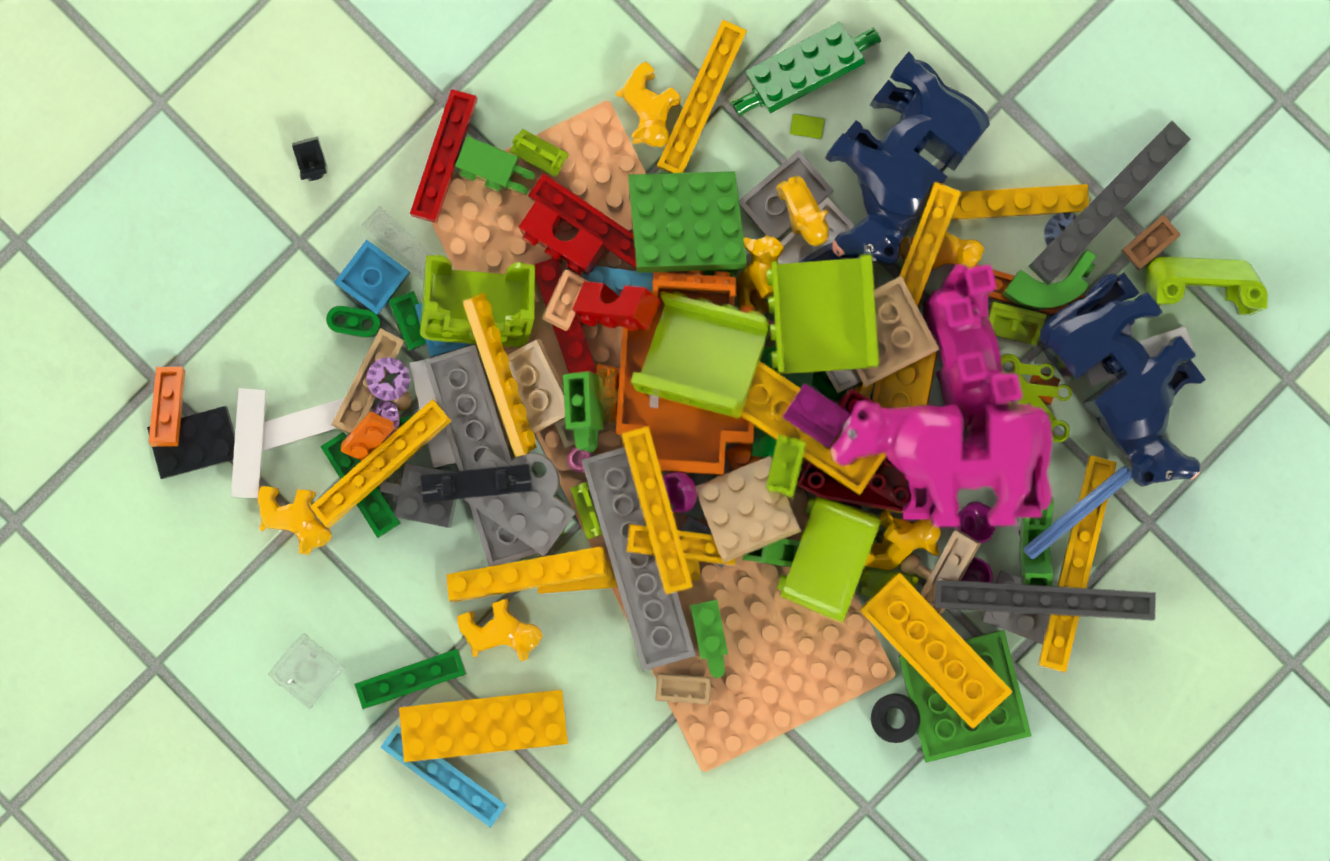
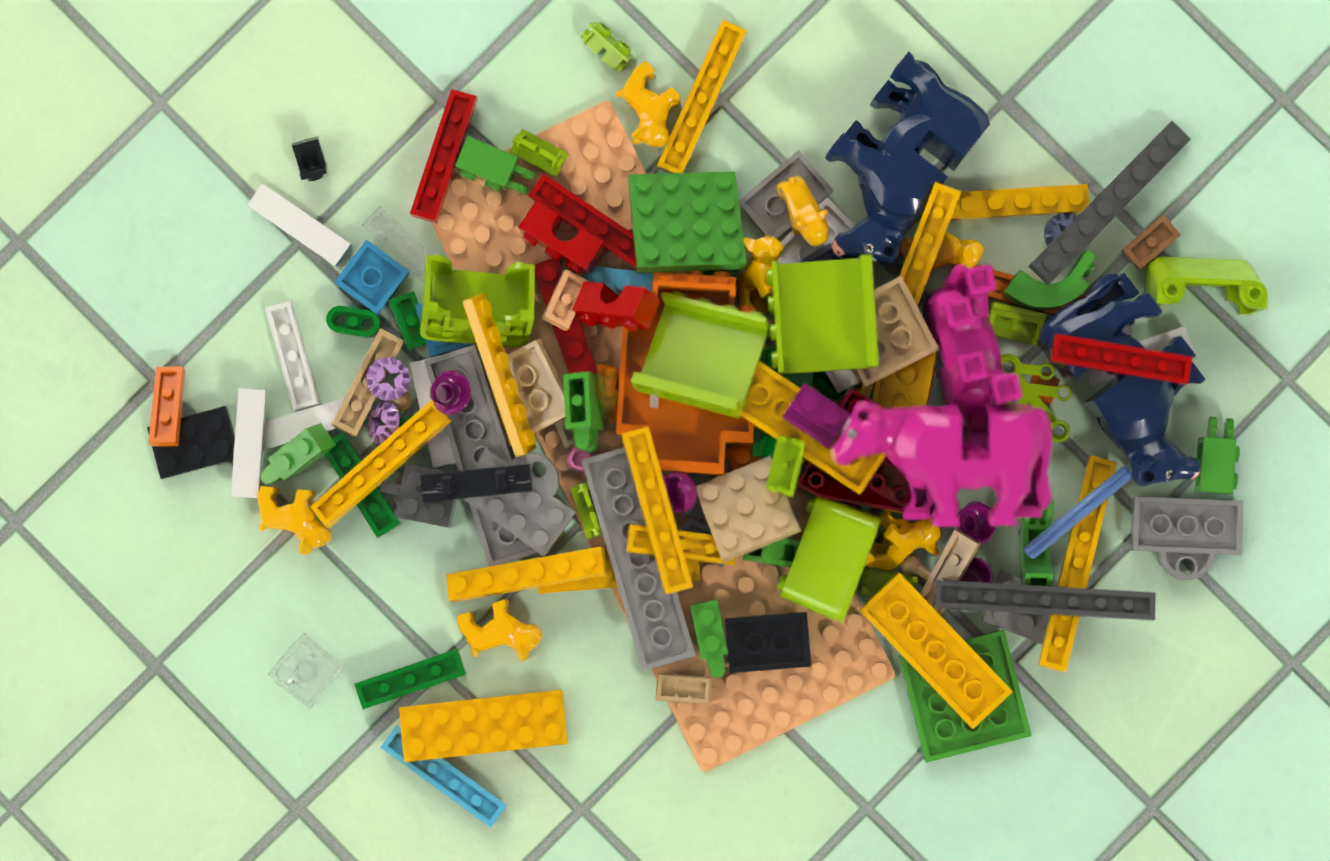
(292, 356): none -> white tile
(298, 454): none -> bright green hinge
(299, 225): none -> white tile
(367, 436): orange plate -> none
(450, 392): none -> magenta hair
(616, 51): none -> lime hinge
(768, 642): none -> black plate
(804, 68): plate -> none
(807, 126): lime sticker -> none
(911, 714): black tyre -> none
(1121, 359): none -> red plate
(1186, 530): none -> light grey plate
(1217, 459): none -> bright green hinge

